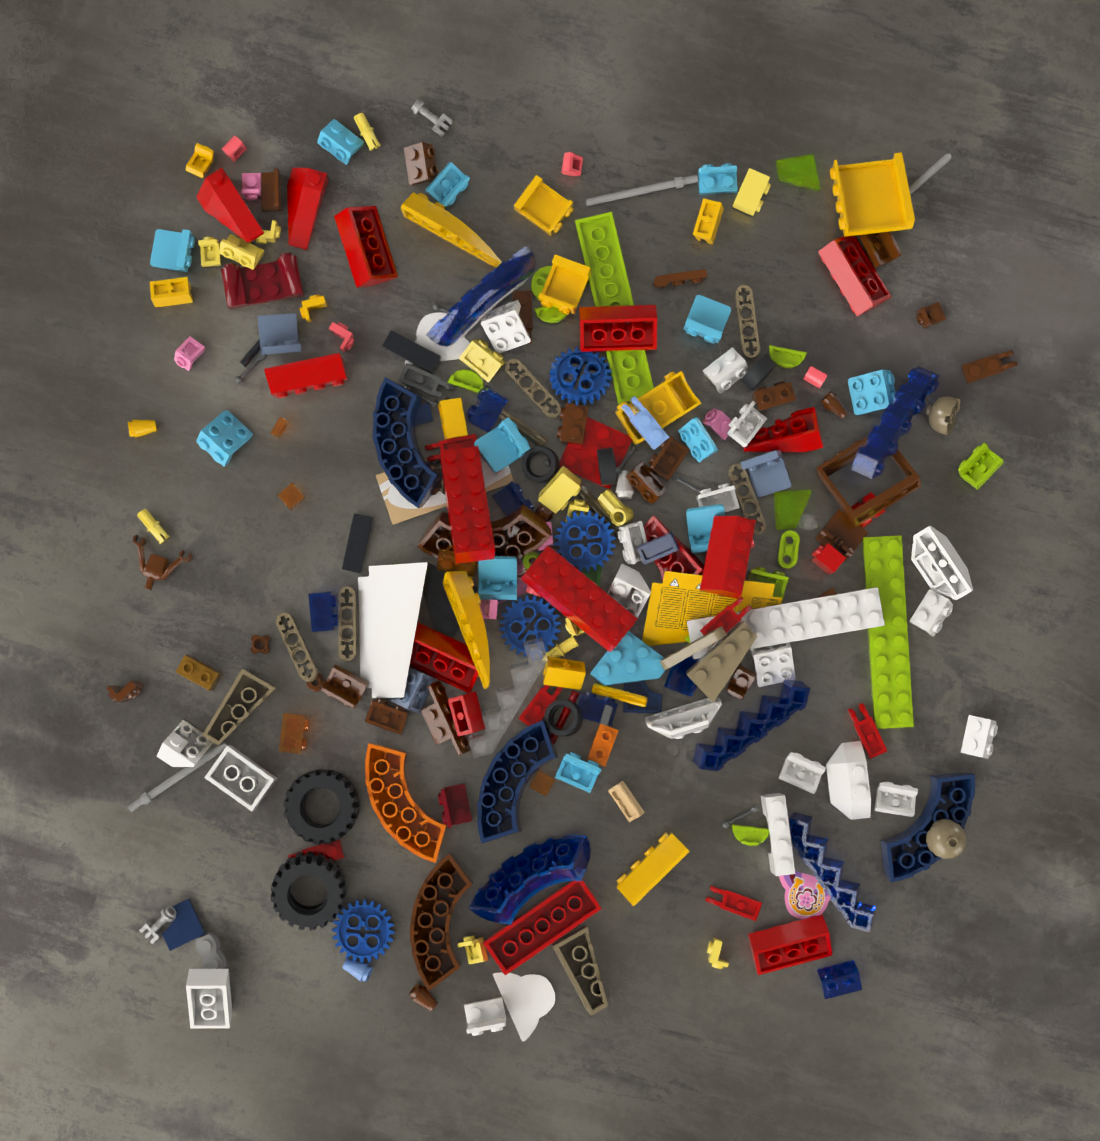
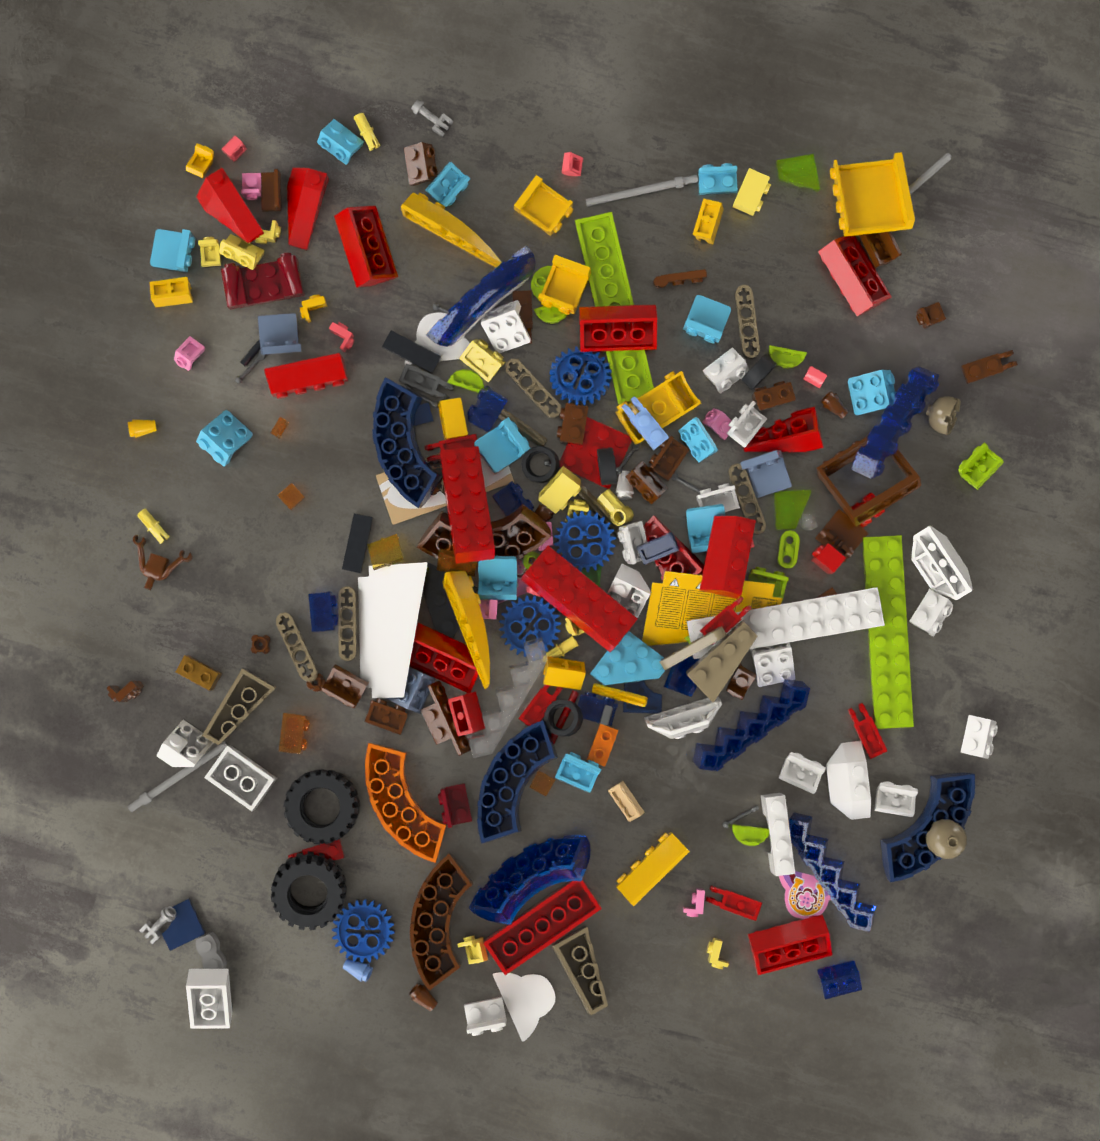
(385, 552): none -> clear yellow piece
(698, 901): none -> bright pink bracket

